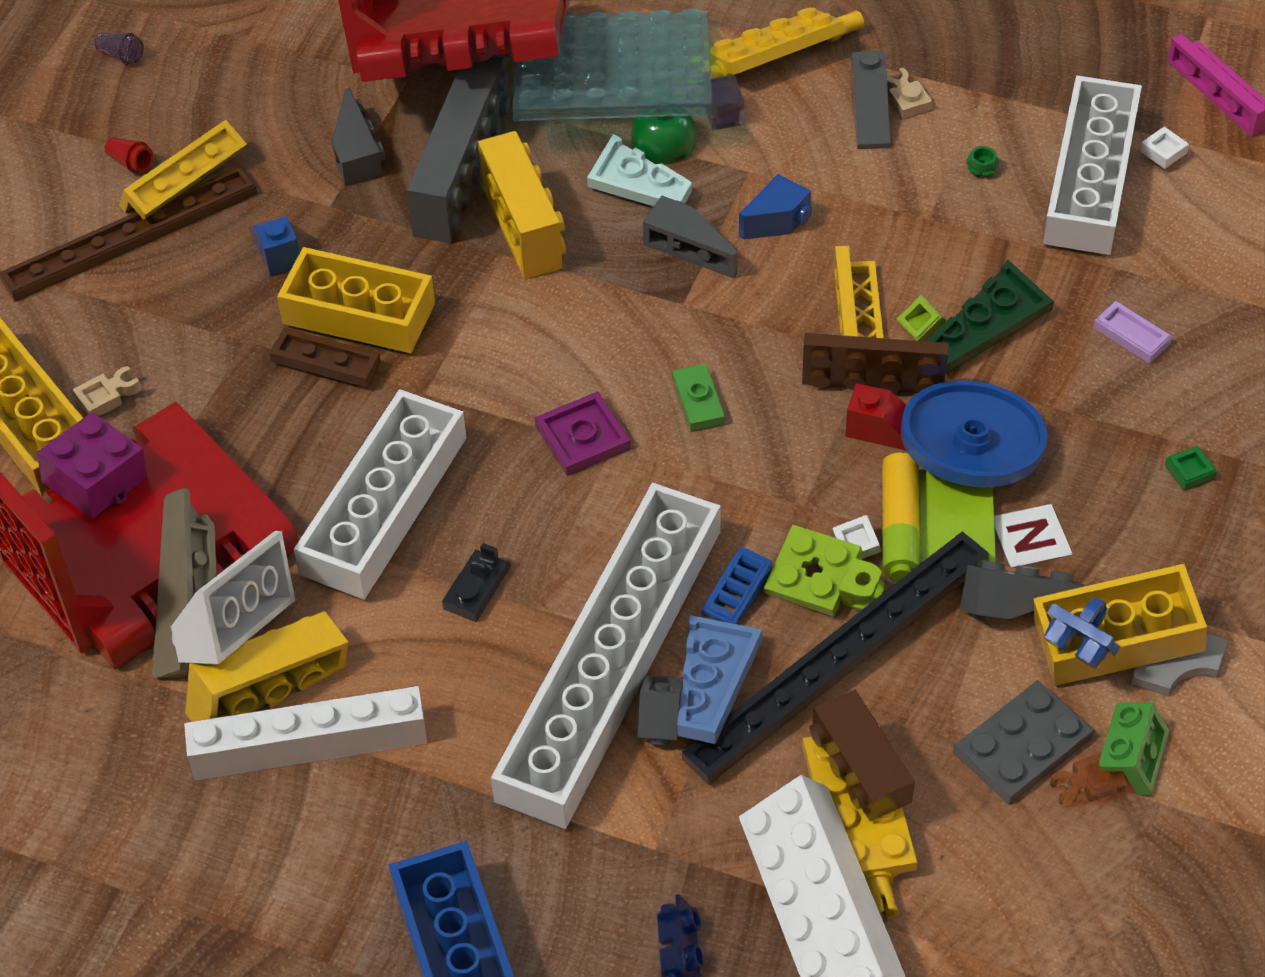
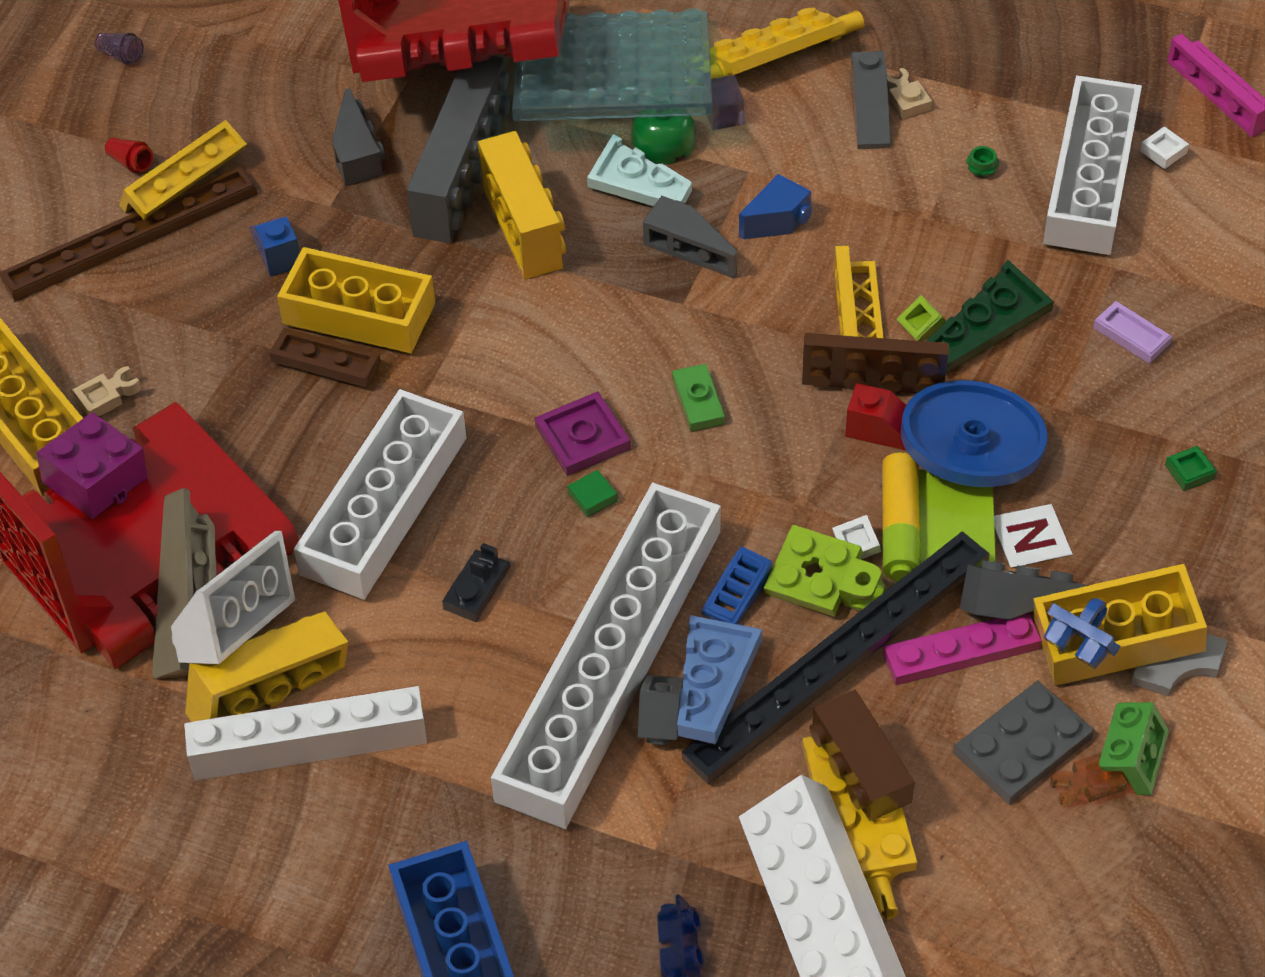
(592, 493): none -> green tile
(961, 648): none -> dark pink plate

